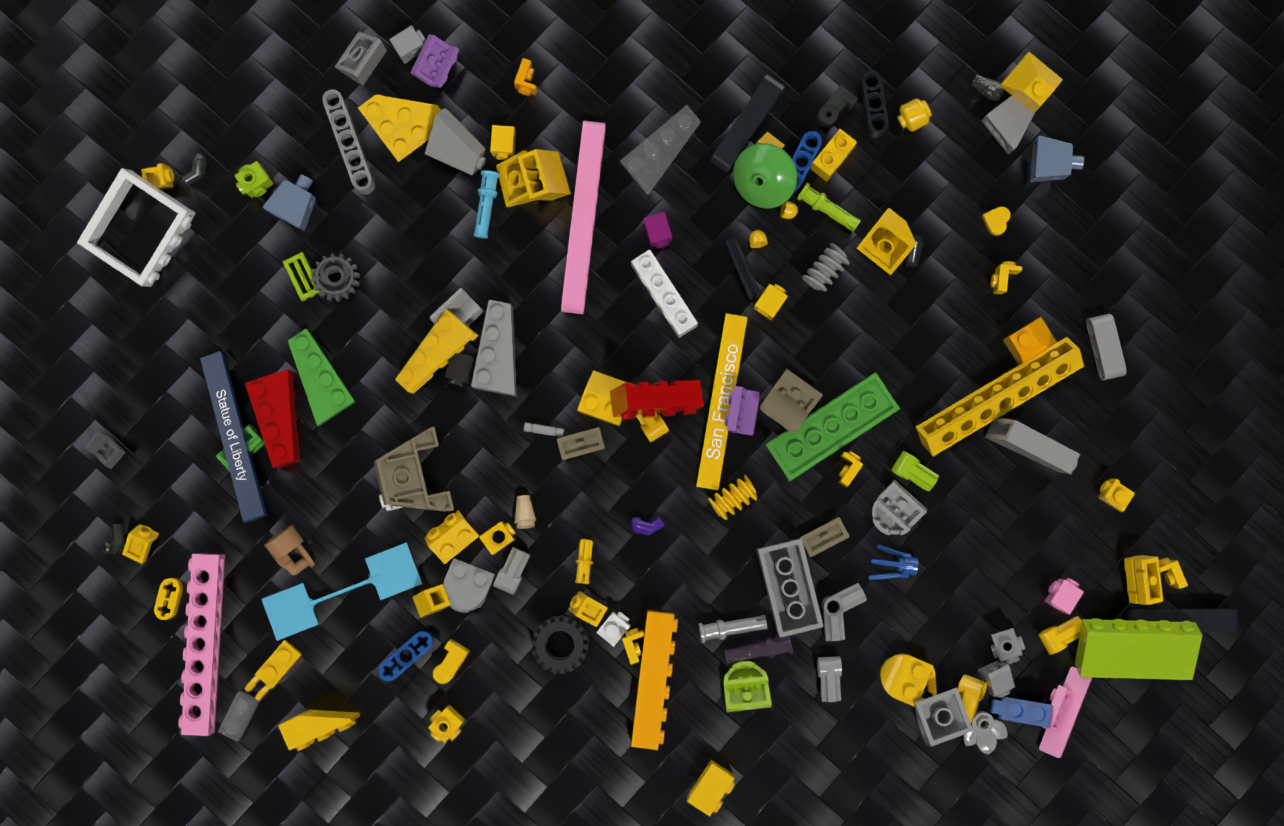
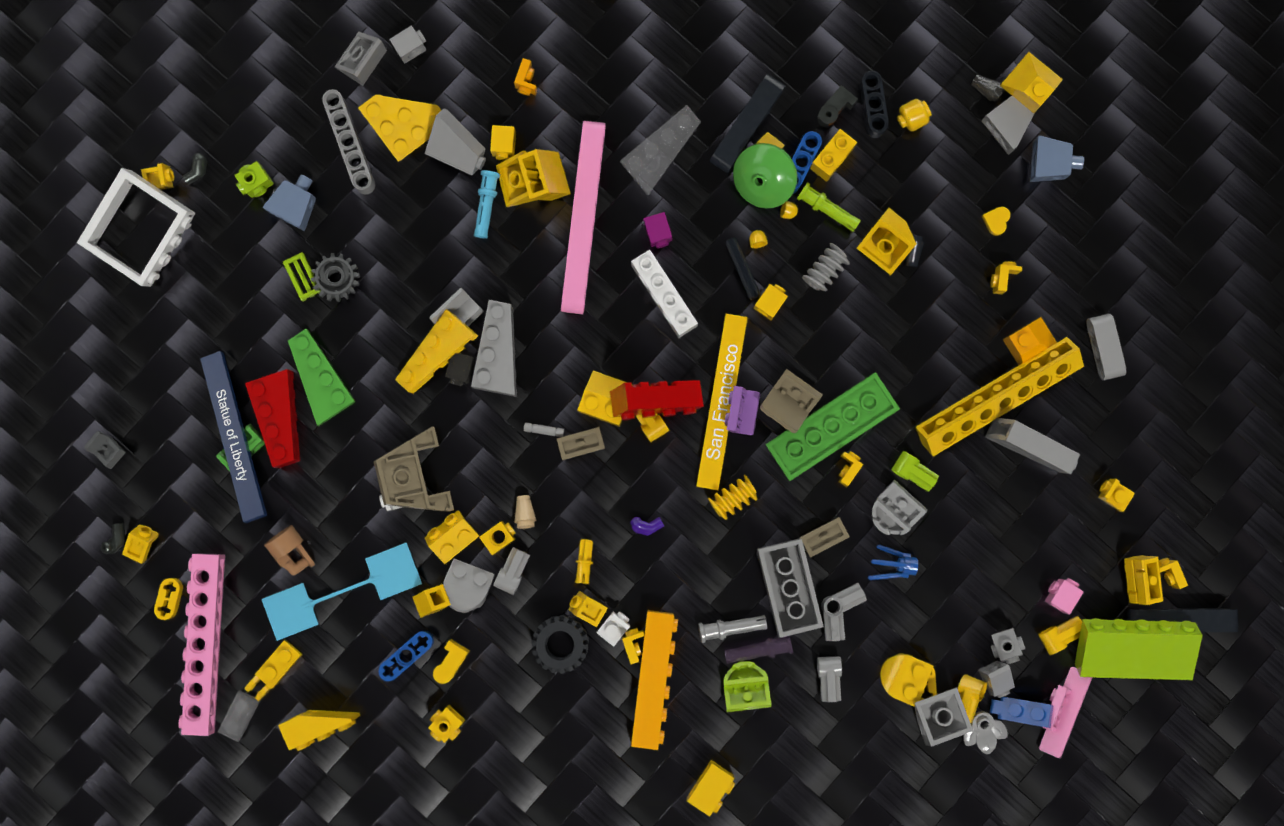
(434, 61): medium lavender bracket -> none

